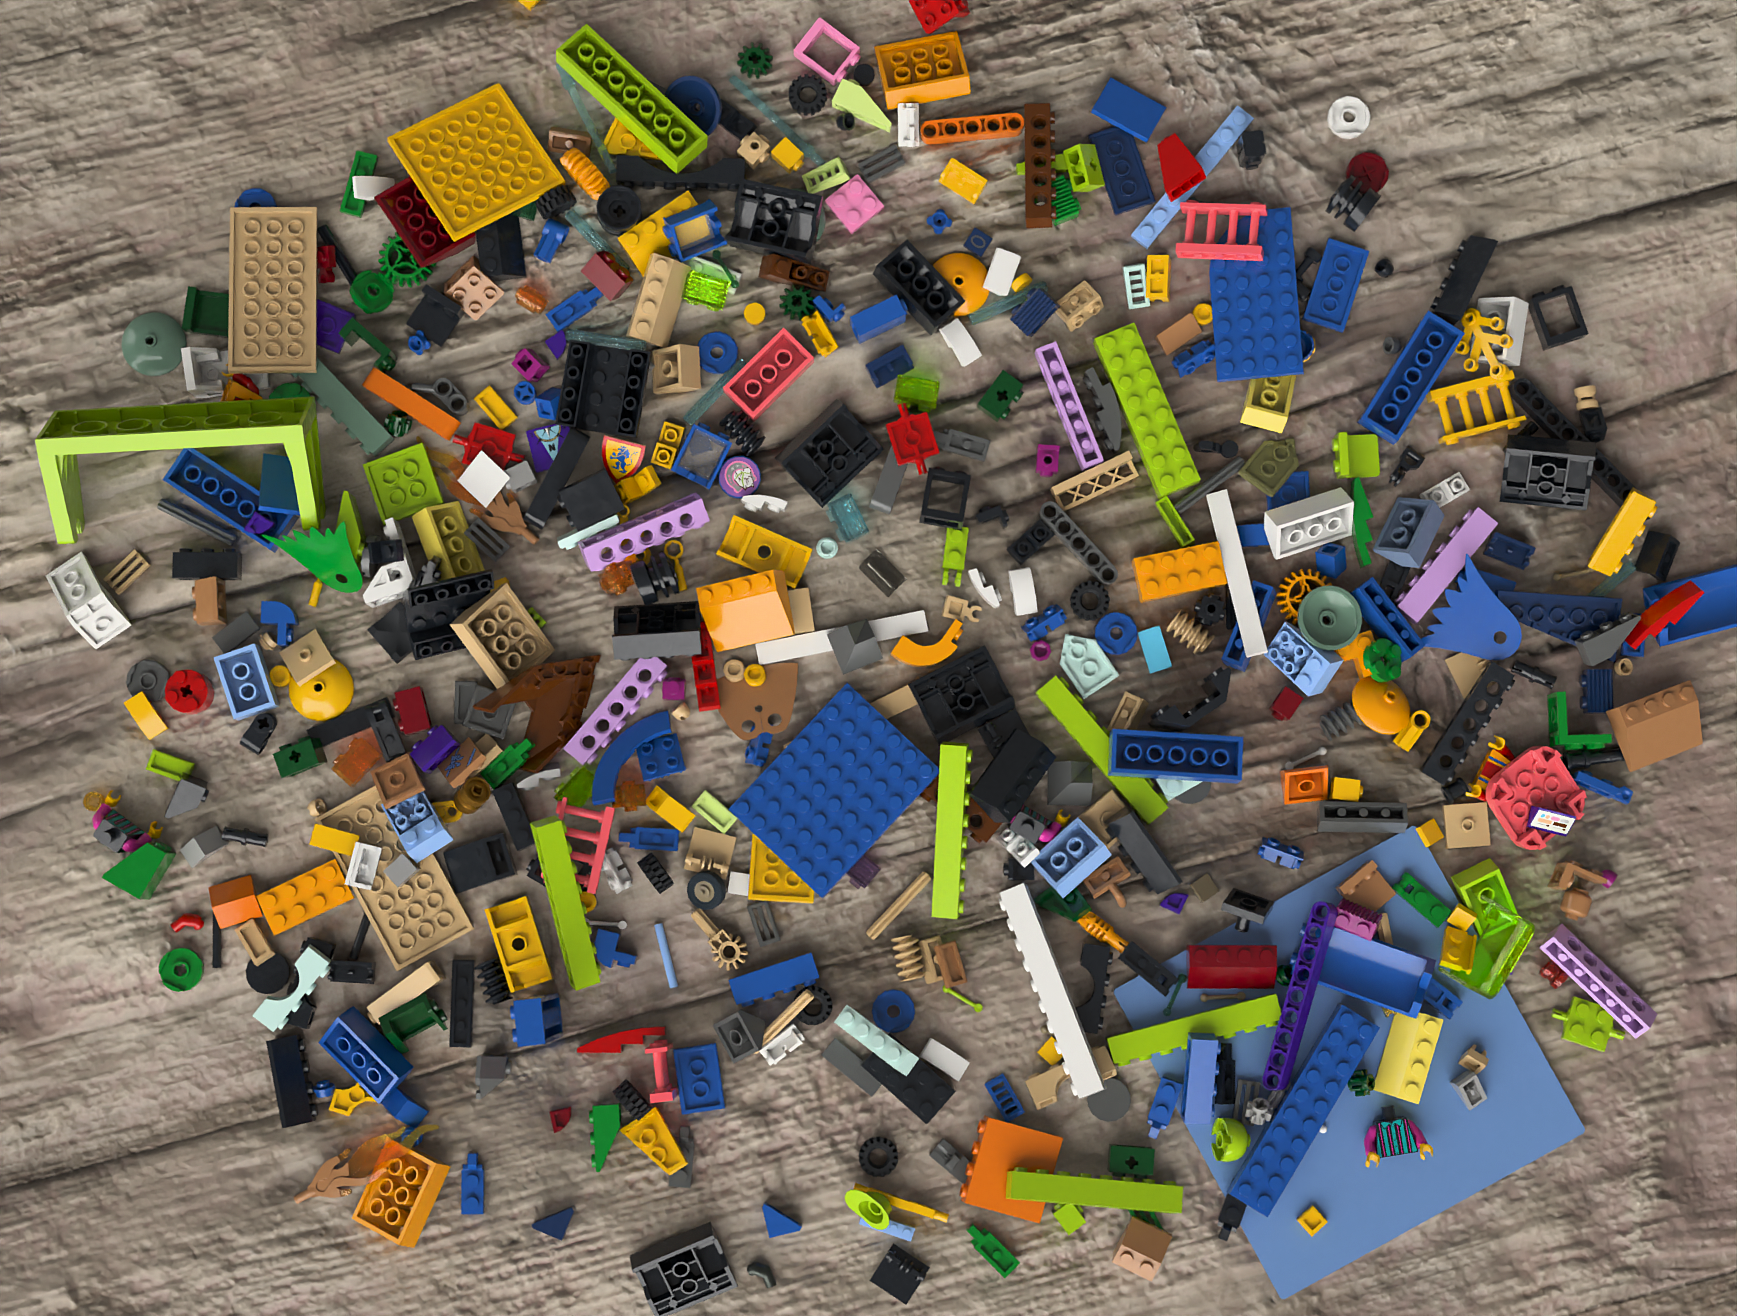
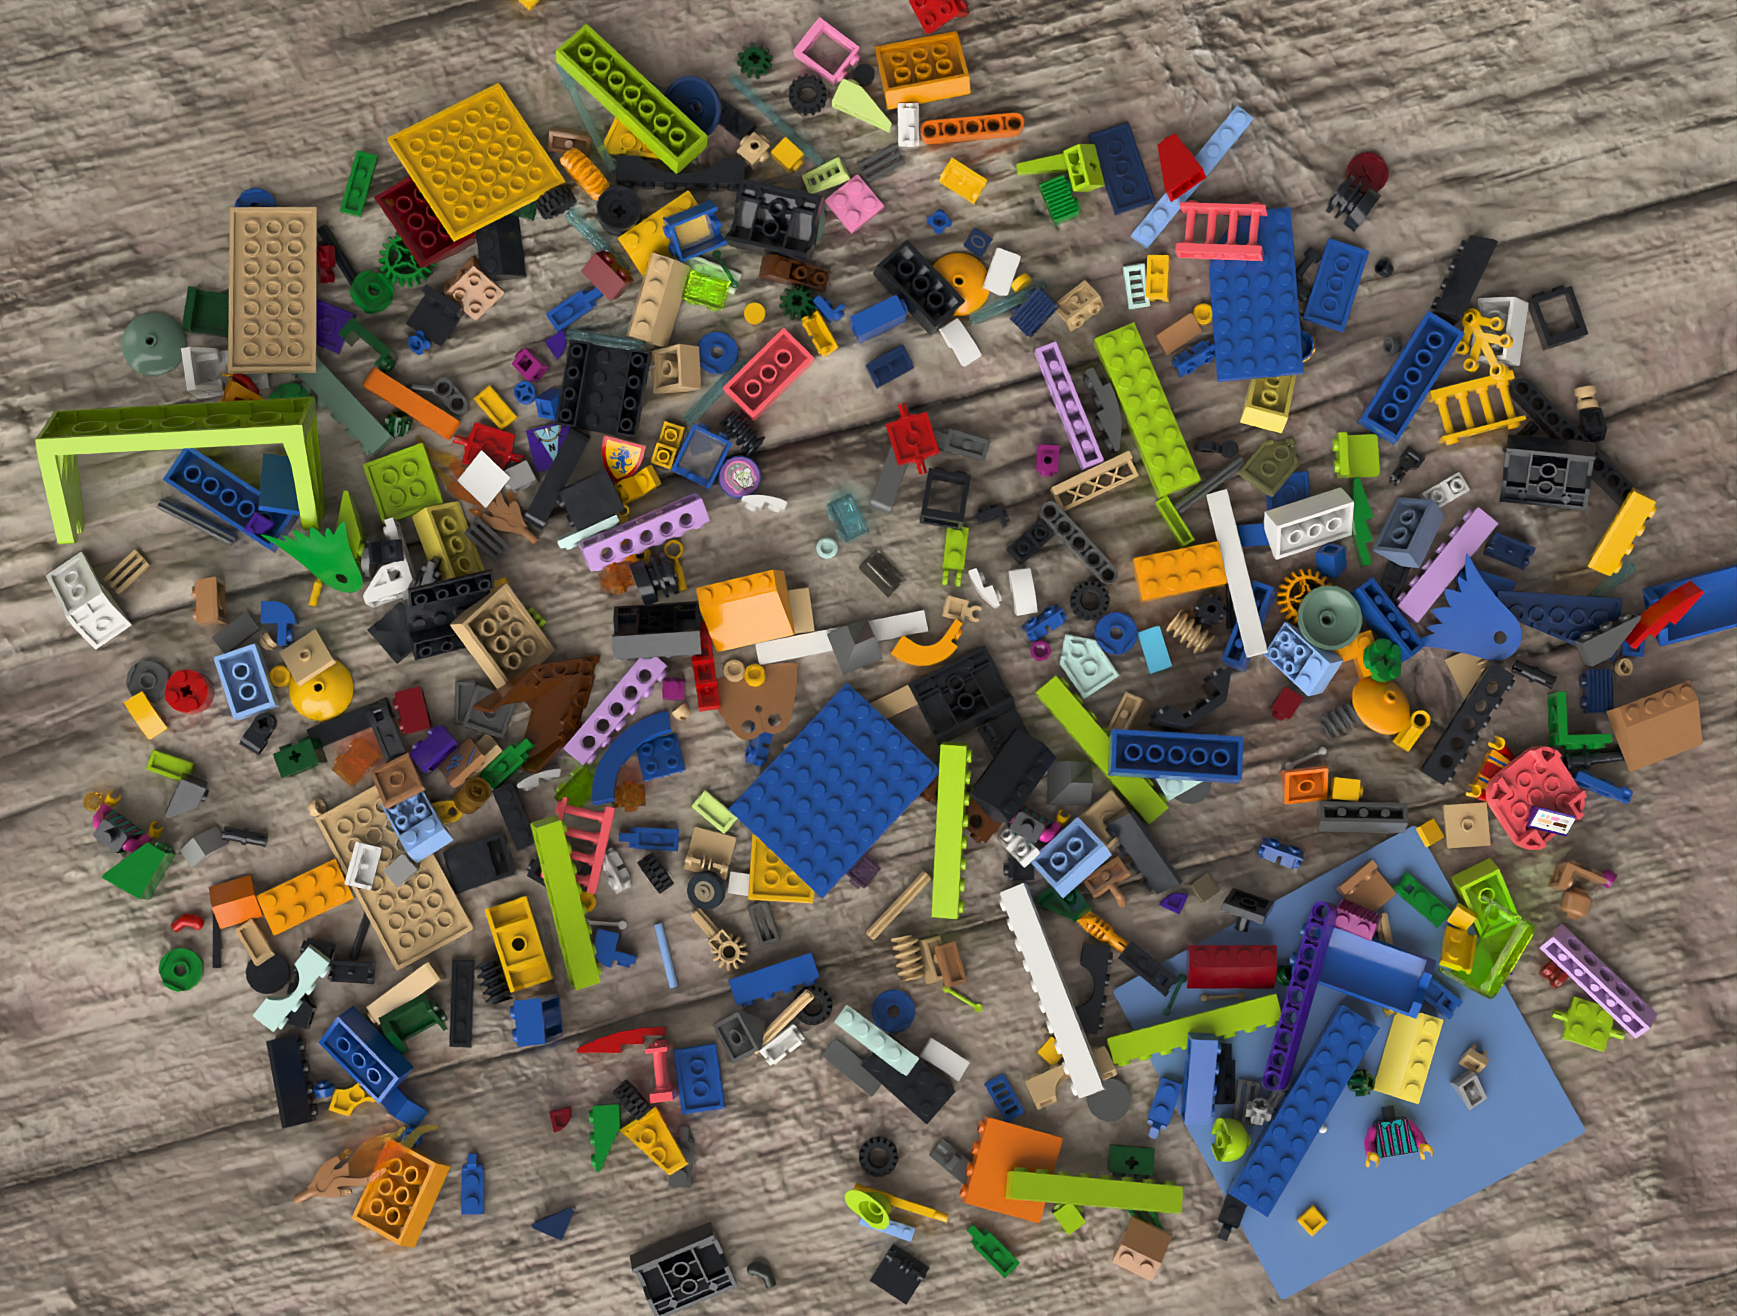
(206, 564): black brick -> none
(333, 839): yellow slope -> none
(369, 186): white slope -> none
(490, 1072): dark grey slope -> none
(531, 299): clear orange brick -> none
(553, 234): blue piece -> none
(669, 809): yellow slope -> none
(745, 540): yellow piece -> none
(778, 1222): blue slope -> none
(829, 453): black piece -> none
(845, 122): black hinge -> none
(916, 392): clear neon green brick -> none
(1003, 384): dark green brick -> none
(1039, 215): reddish brown brick -> none
(1128, 110): blue tile -> none
(1251, 149): black brick -> none
(1348, 129): white tile -> none
(1454, 790): black bush -> none
(1657, 555): black panel -> none

